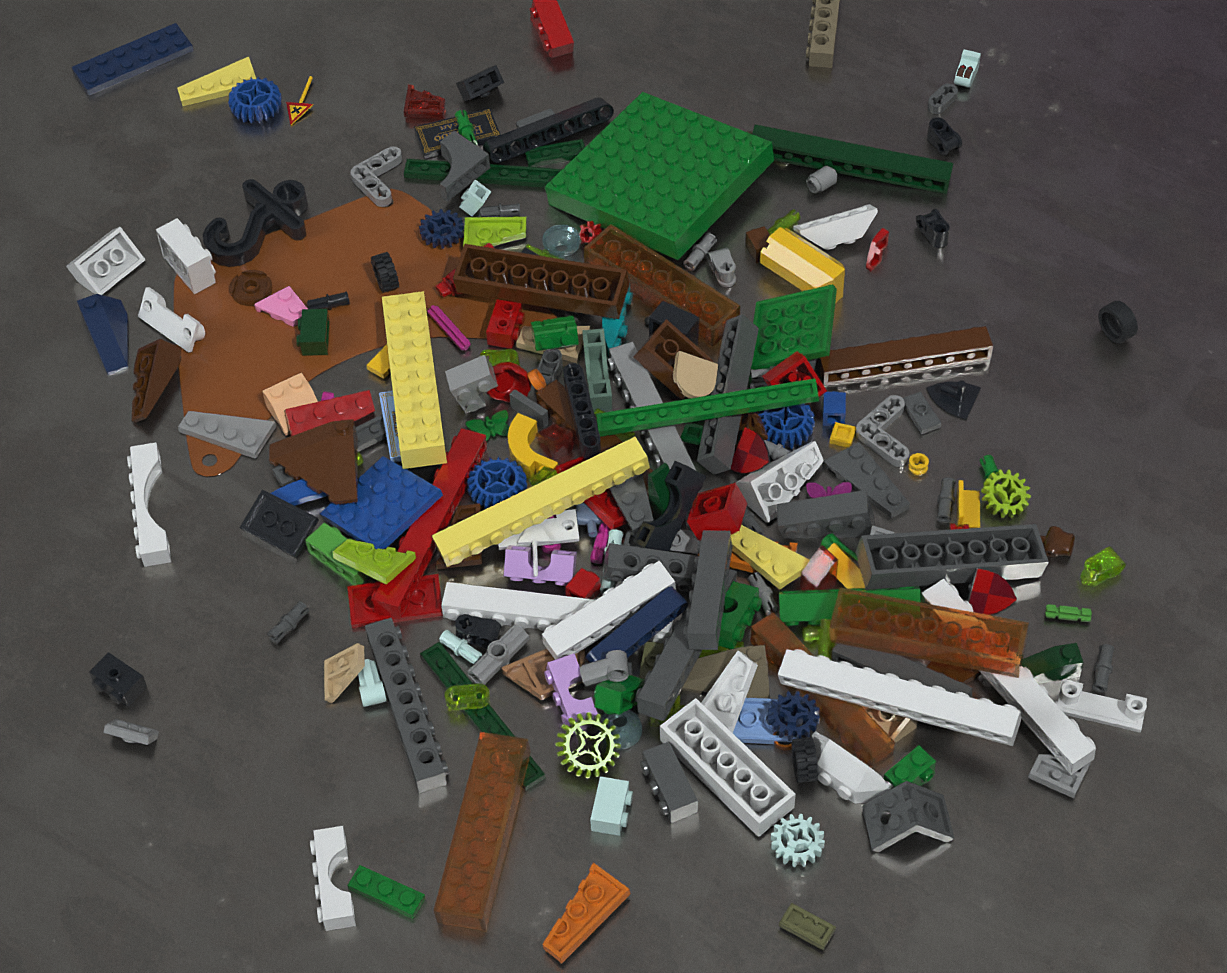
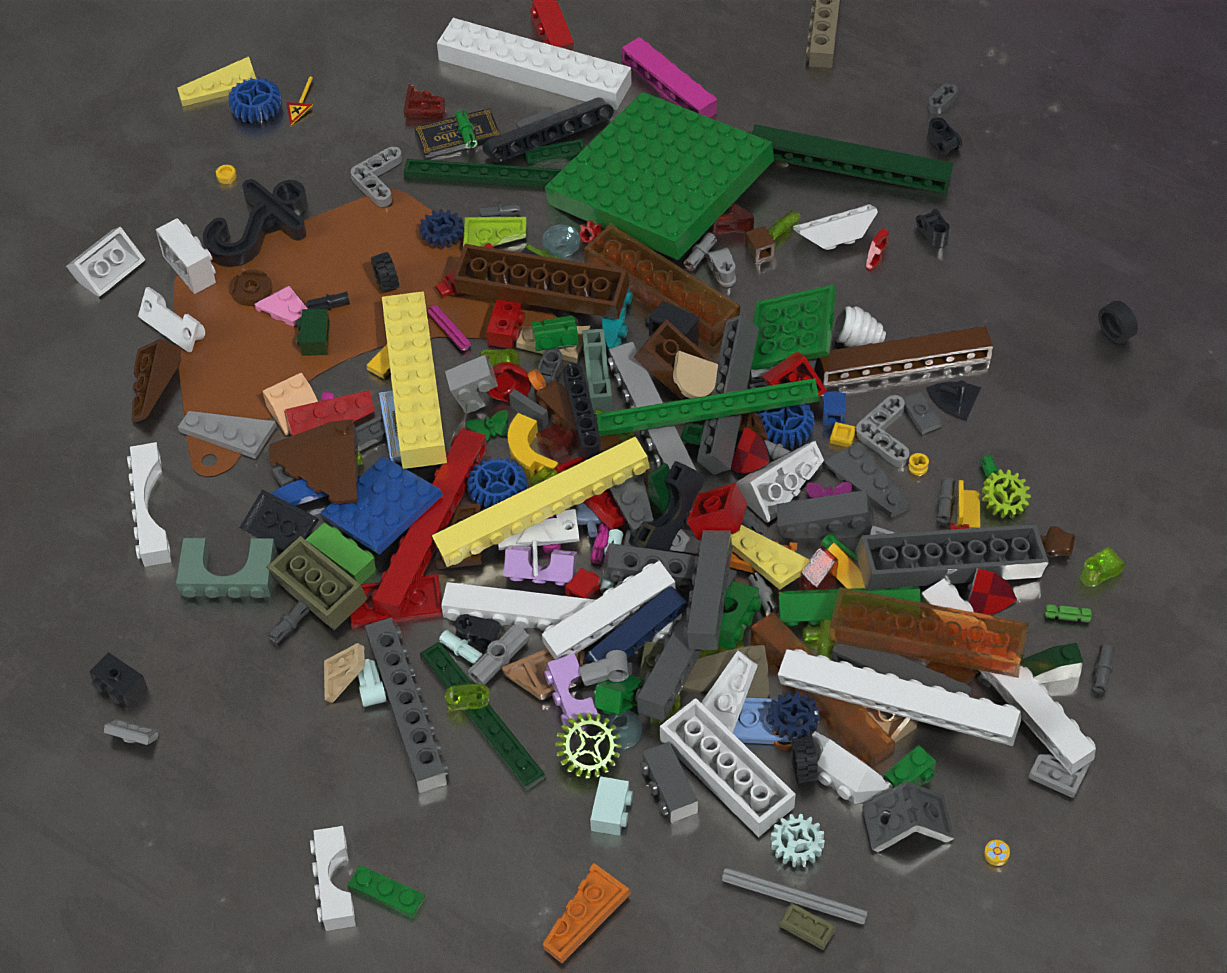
(108, 329): dark blue wedge -> none
(132, 59): dark blue plate -> none
(226, 174): none -> yellow tile
(251, 581): none -> sand green arch
(317, 582): none -> olive brick
(376, 563): lime wing -> none
(466, 164): dark grey arch -> none
(474, 197): light aqua brick -> none
(480, 83): black brick -> none
(482, 831): clear orange brick -> none
(533, 63): none -> white brick
(668, 78): none -> dark pink brick
(736, 222): none -> clear red slope
(794, 895): none -> light grey axle
(802, 262): yellow brick -> none
(821, 179): light grey brick -> none
(857, 328): none -> white piece
(967, 68): light aqua leg -> none
(996, 852): none -> yellow tile
(1102, 708): white brick -> none

